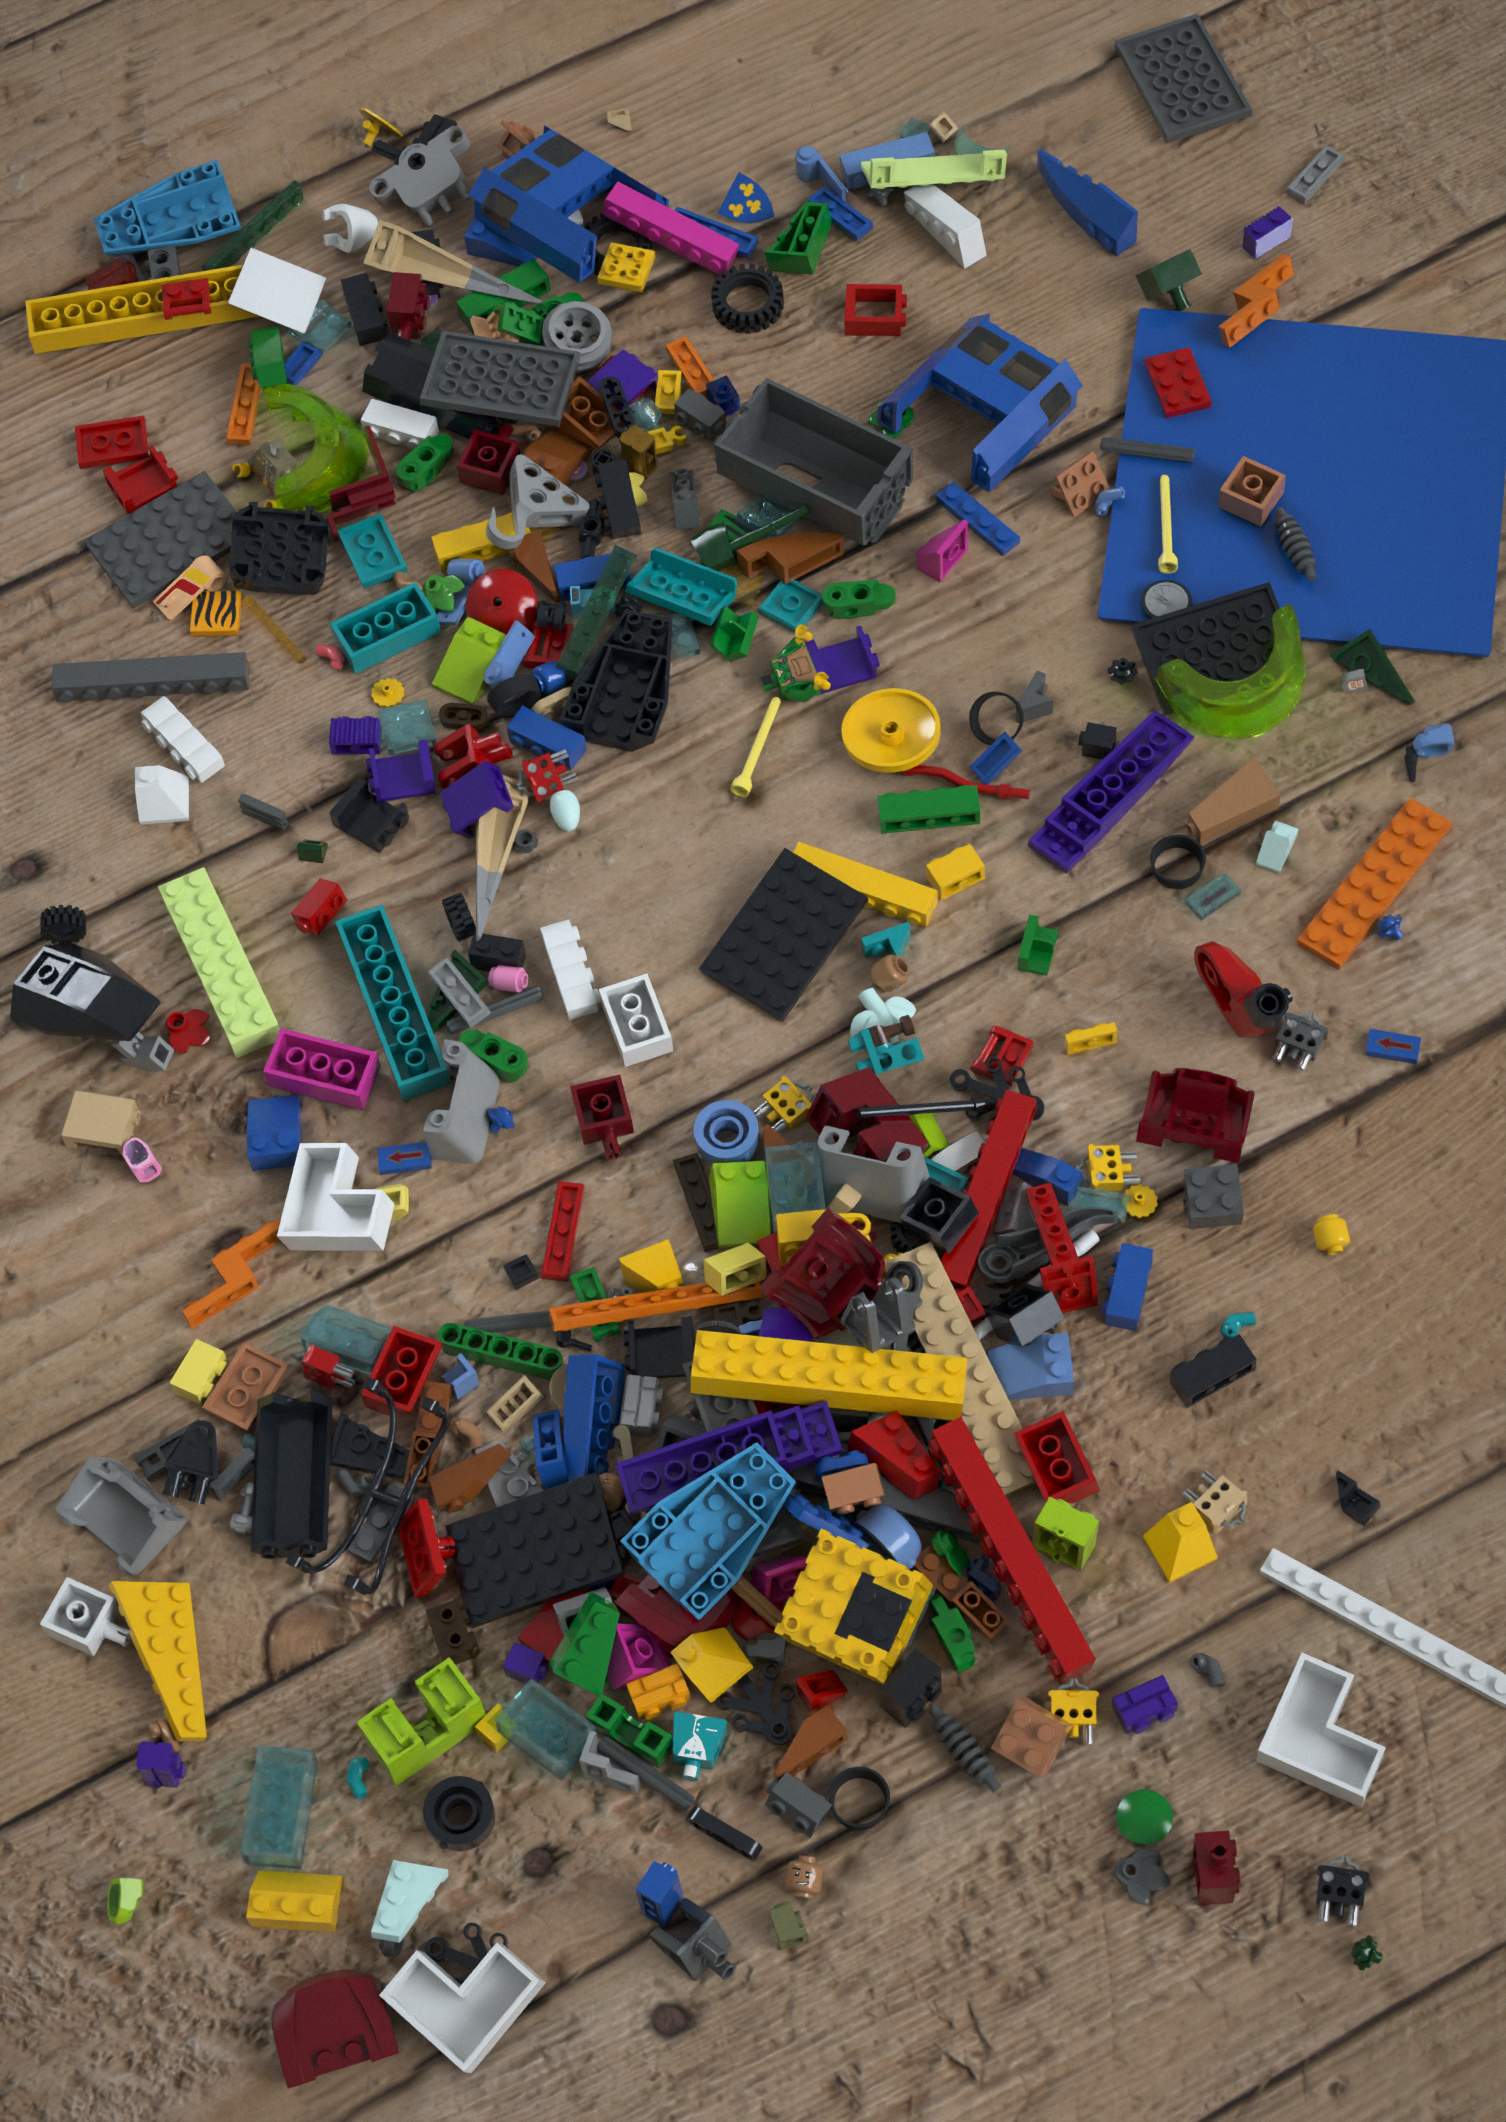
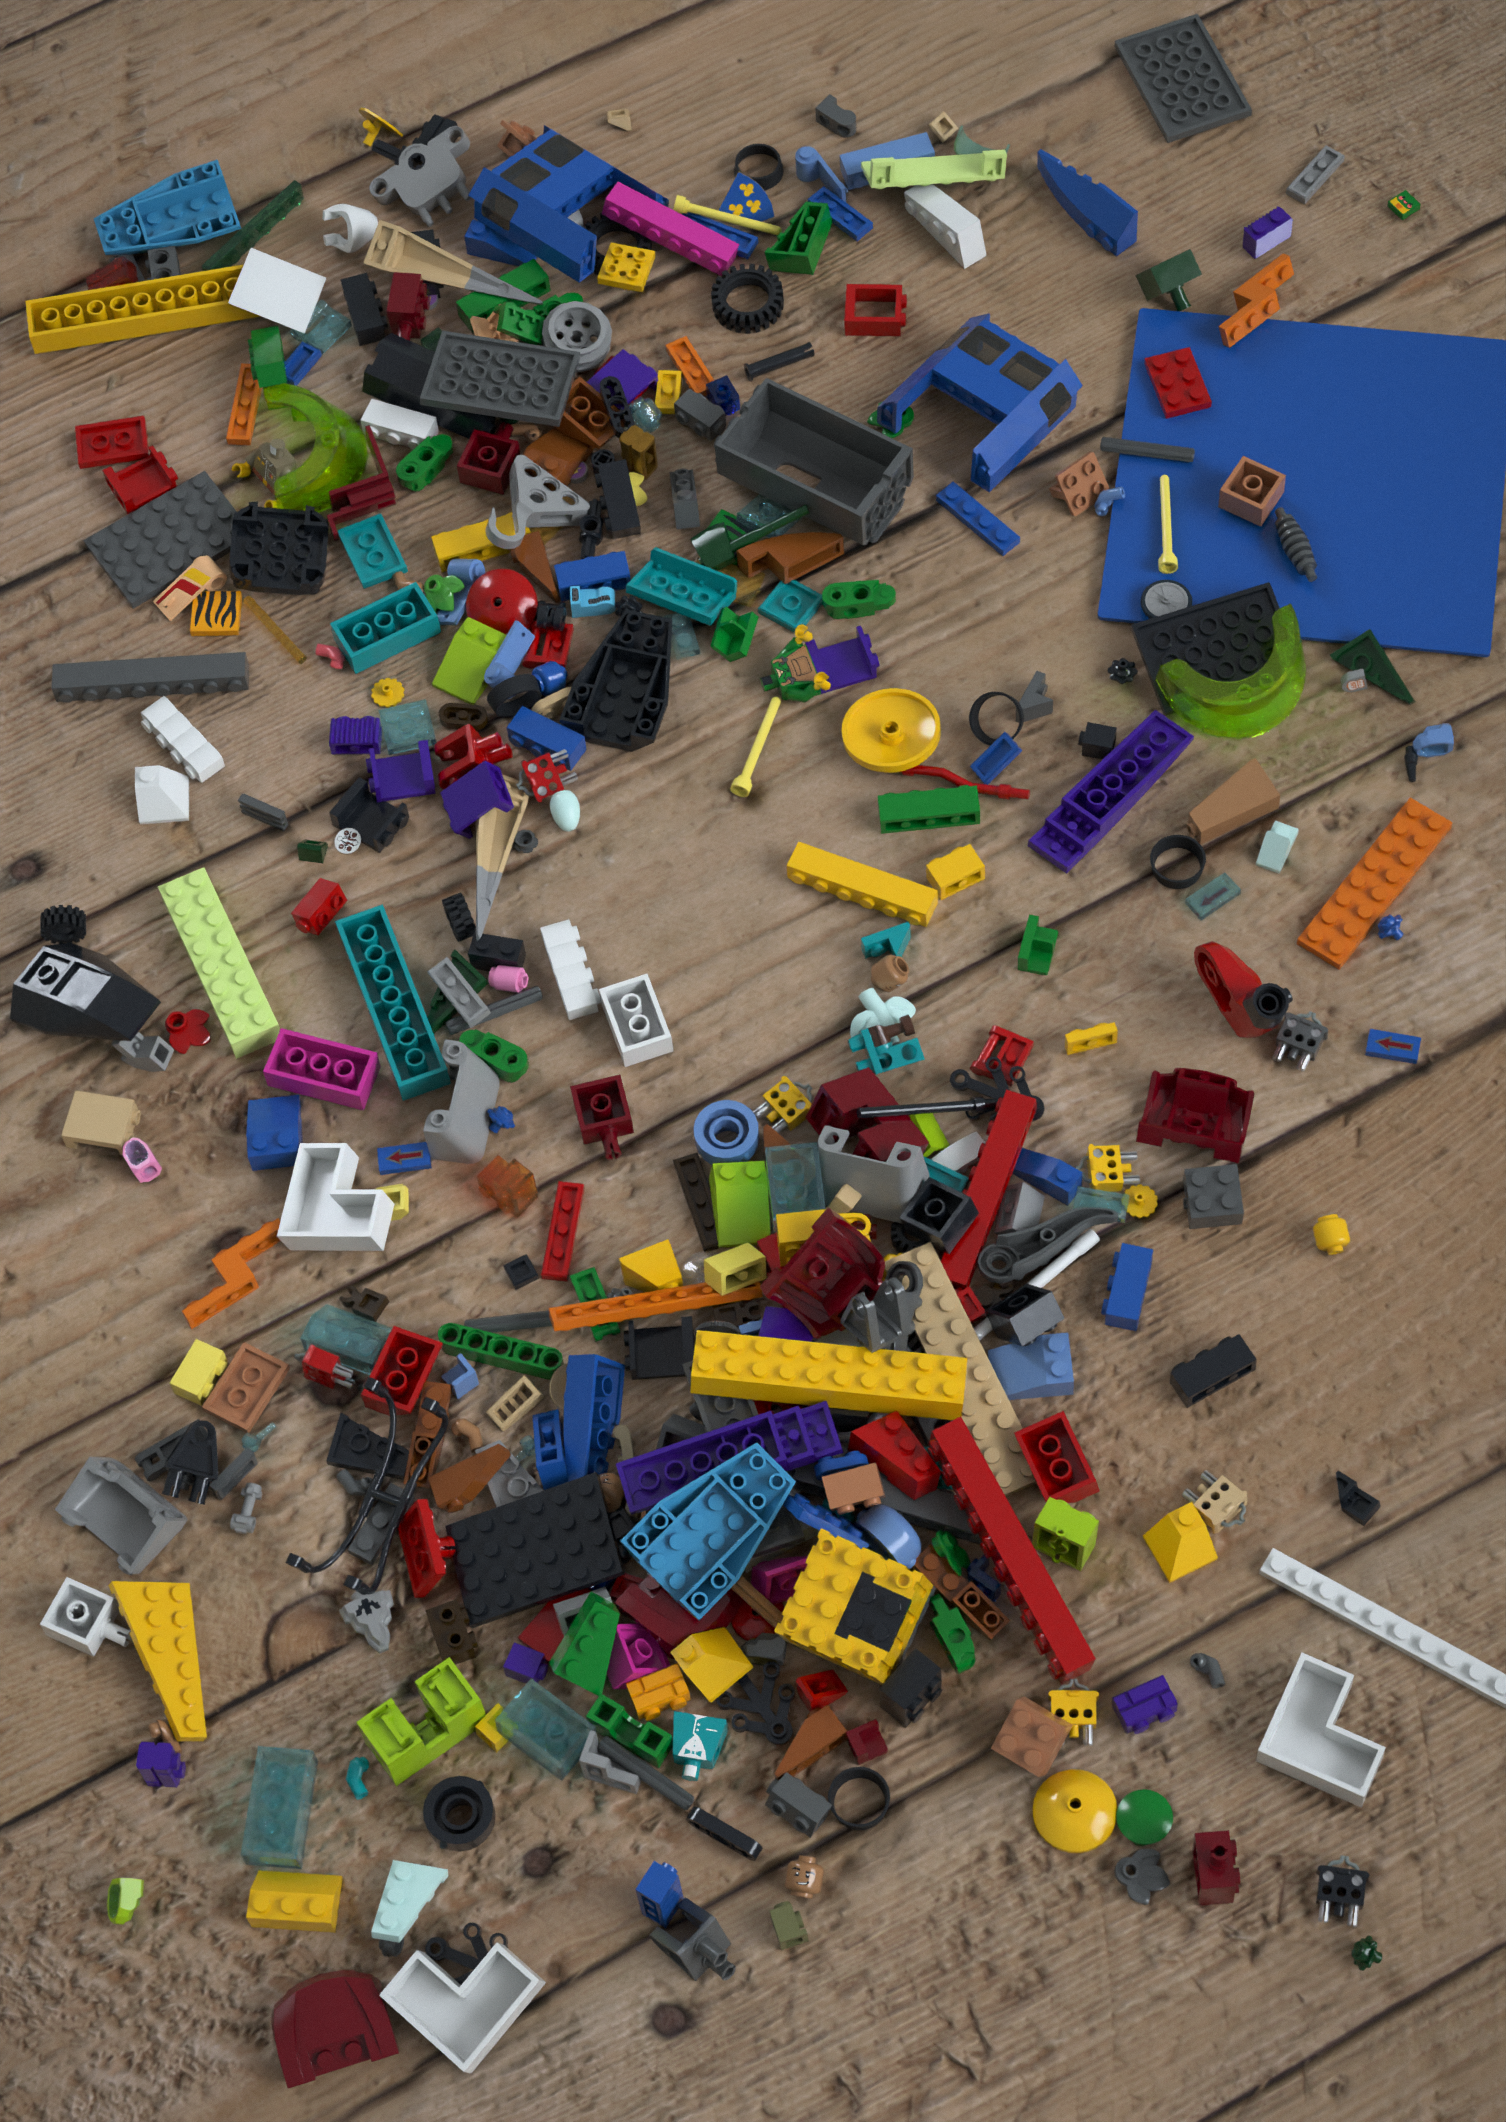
(186, 298): red plate -> none
(291, 1475): black panel -> none
(347, 840): none -> white sticker
(365, 1304): none -> dark brown plate
(370, 1617): none -> light grey rock
(509, 1185): none -> clear orange brick
(564, 1340): black hand -> none
(596, 611): clear green plate -> none
(640, 1405): light grey brick -> none
(665, 440): yellow plate -> none
(683, 206): none -> light yellow piece
(768, 181): none -> black tyre
(778, 361): none -> black pin
(783, 934): black plate -> none
(836, 118): none -> dark grey leg
(866, 1742): none -> dark red panel
(880, 195): dark grey plant -> none
(914, 127): clear light blue tile -> none
(943, 551): dark pink slope -> none
(965, 1749): dark grey piece -> none
(1068, 1276): red bracket -> none
(1072, 1828): none -> yellow dish
(1234, 1323): teal arm -> none
(1403, 205): none -> green tile

